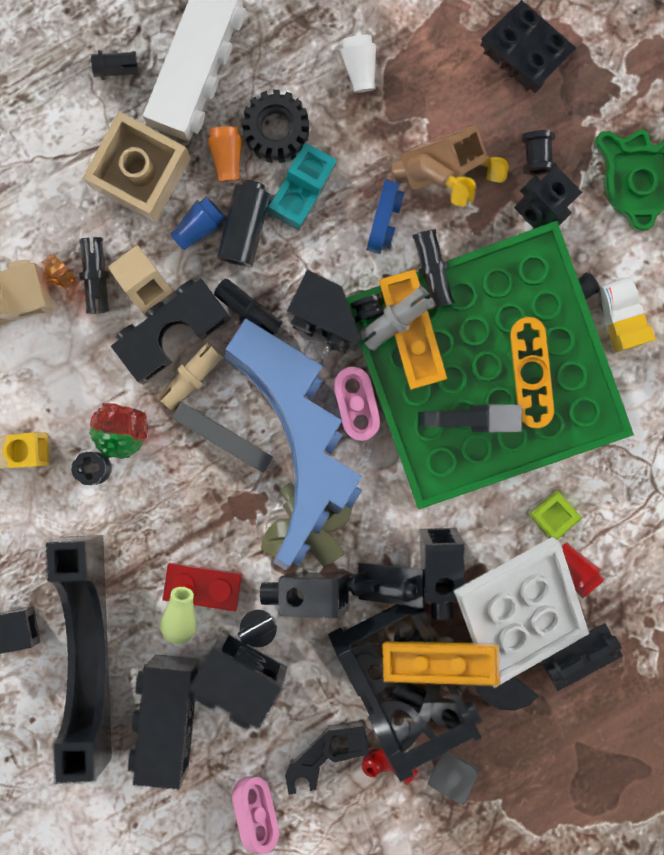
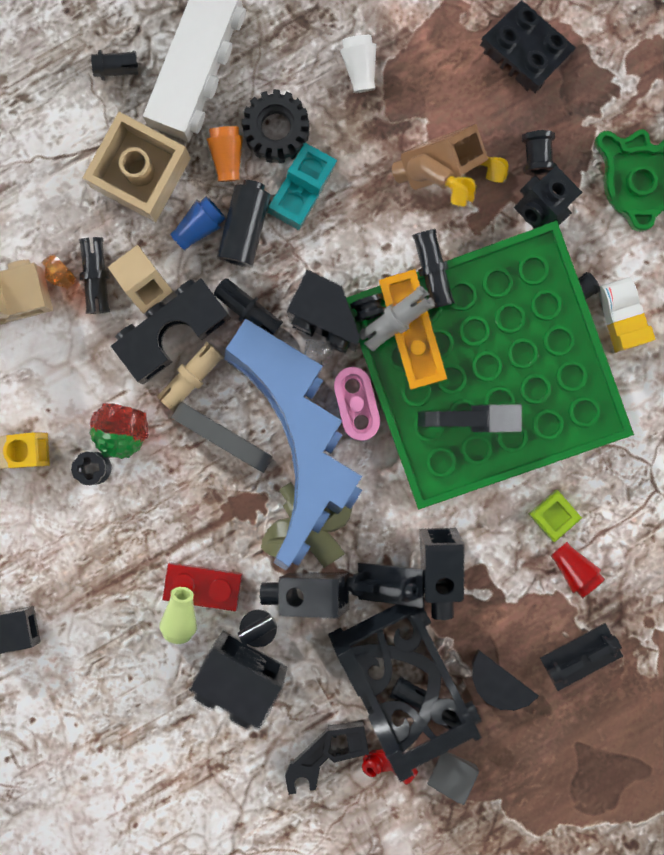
(84, 739): black arch -> none
(163, 722): black brick -> none
(255, 811): bright pink plate -> none
(389, 202): blue plate -> none
(441, 663): light orange tile -> none
(524, 608): white plate -> none
(537, 343): light orange beam -> none

